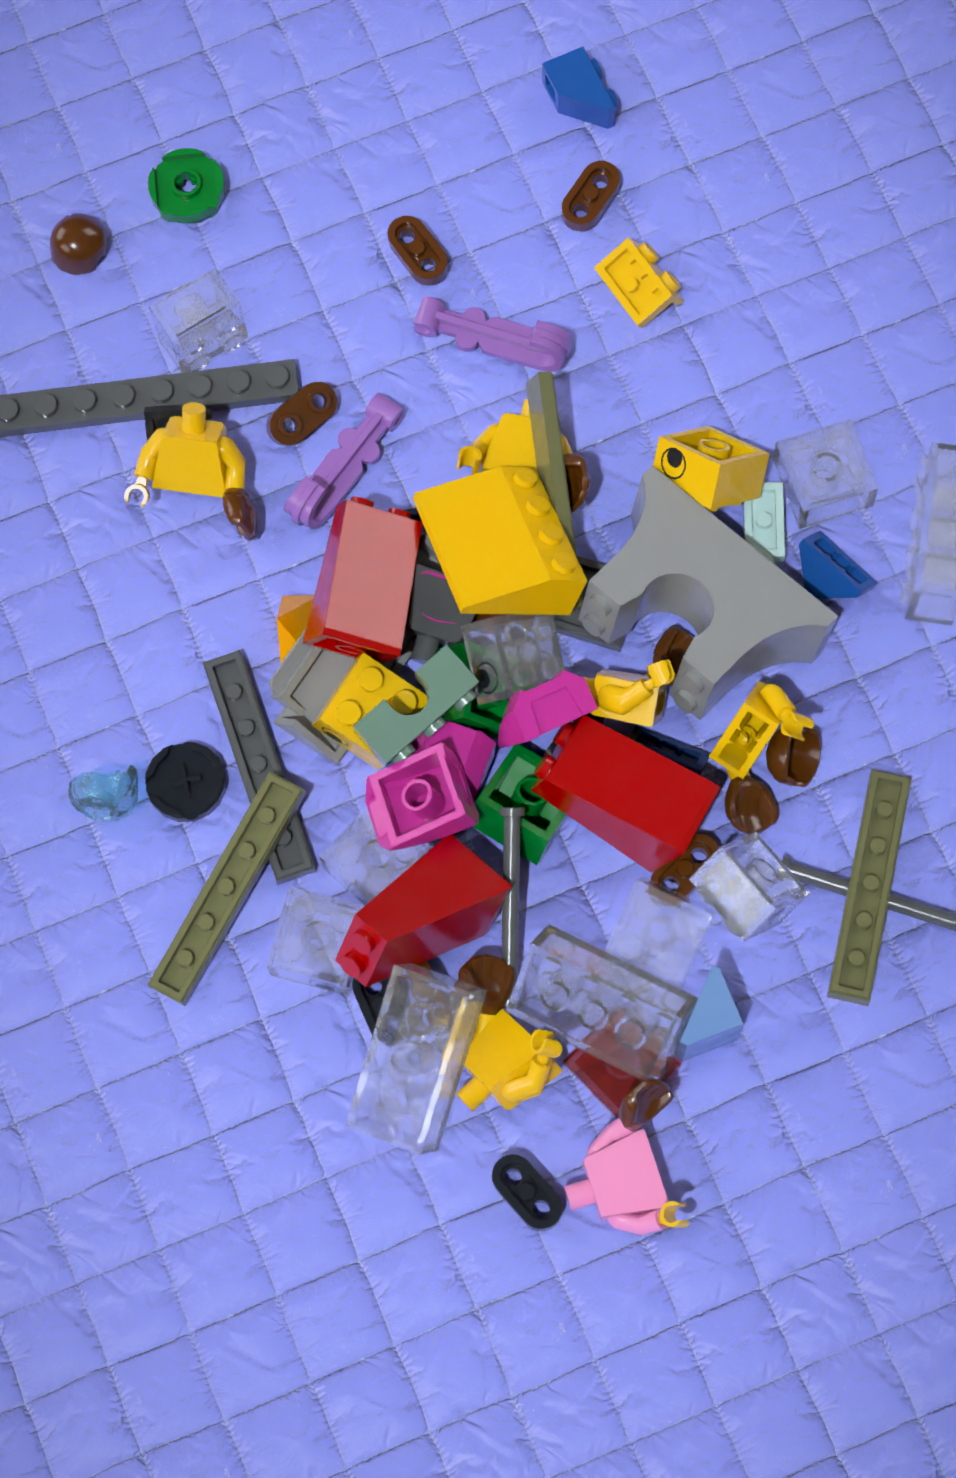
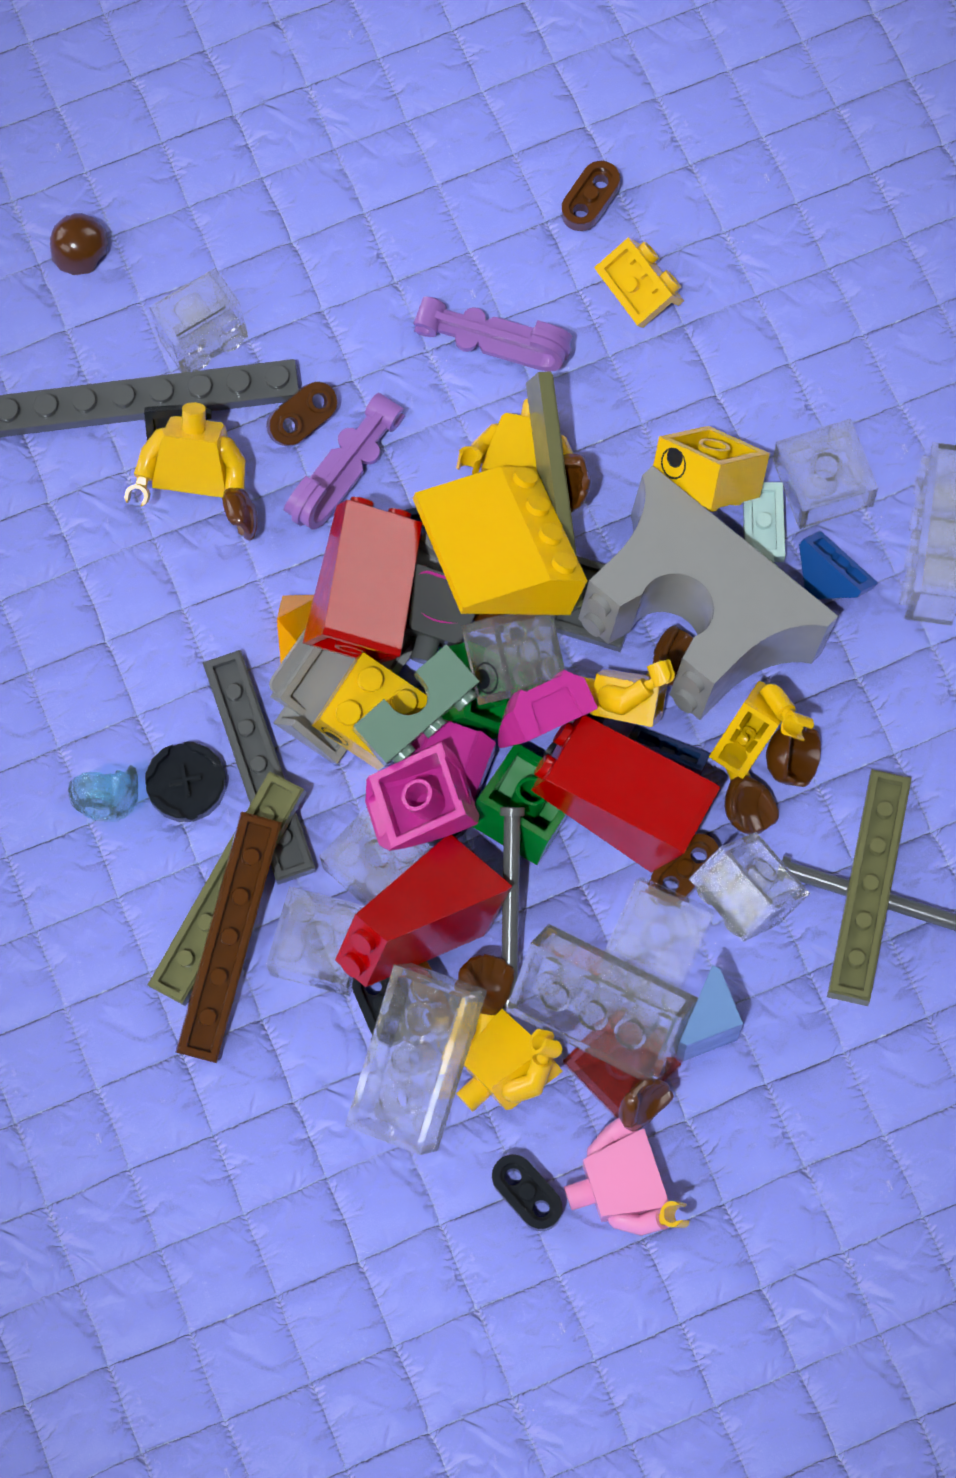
(186, 206): green plate -> none
(228, 937): none -> reddish brown tile
(418, 253): reddish brown plate -> none
(577, 88): blue slope -> none

